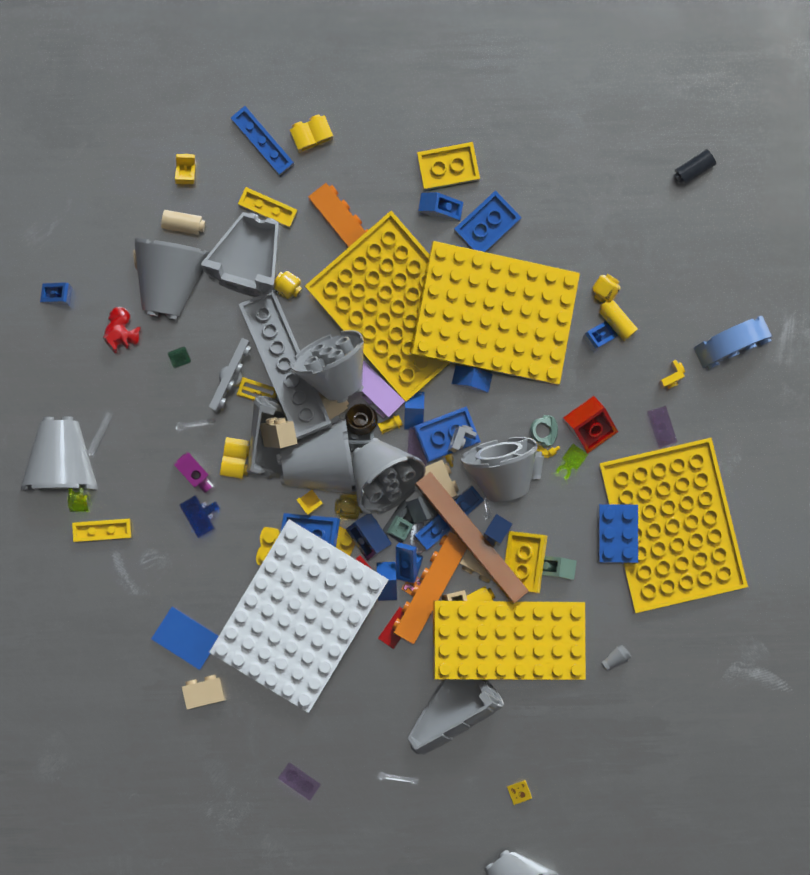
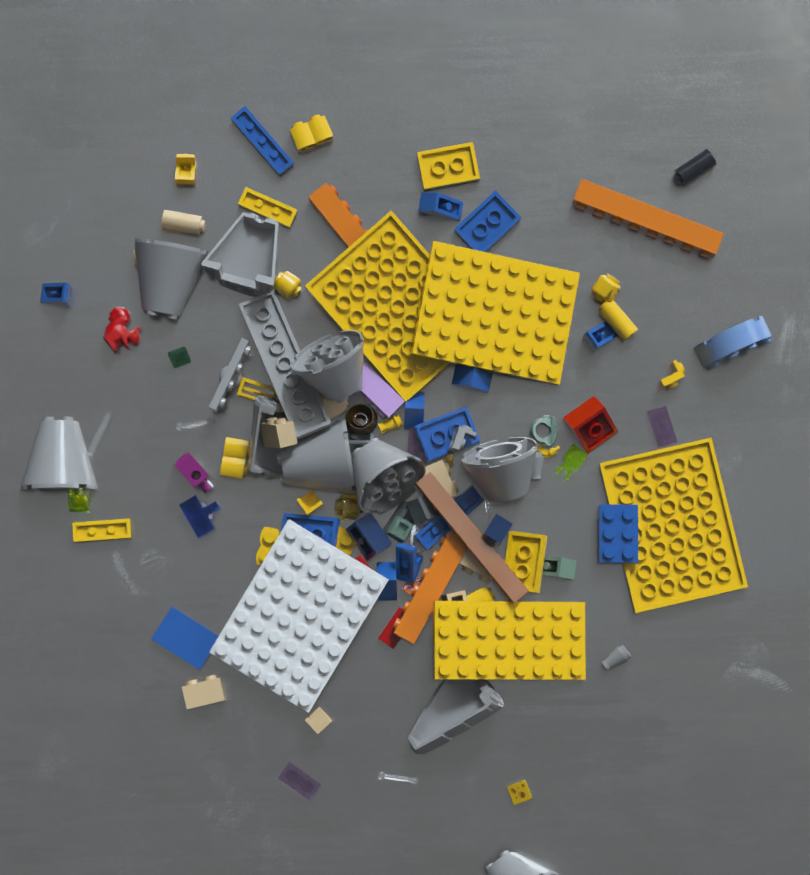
(318, 720): none -> tan panel
(647, 218): none -> orange brick

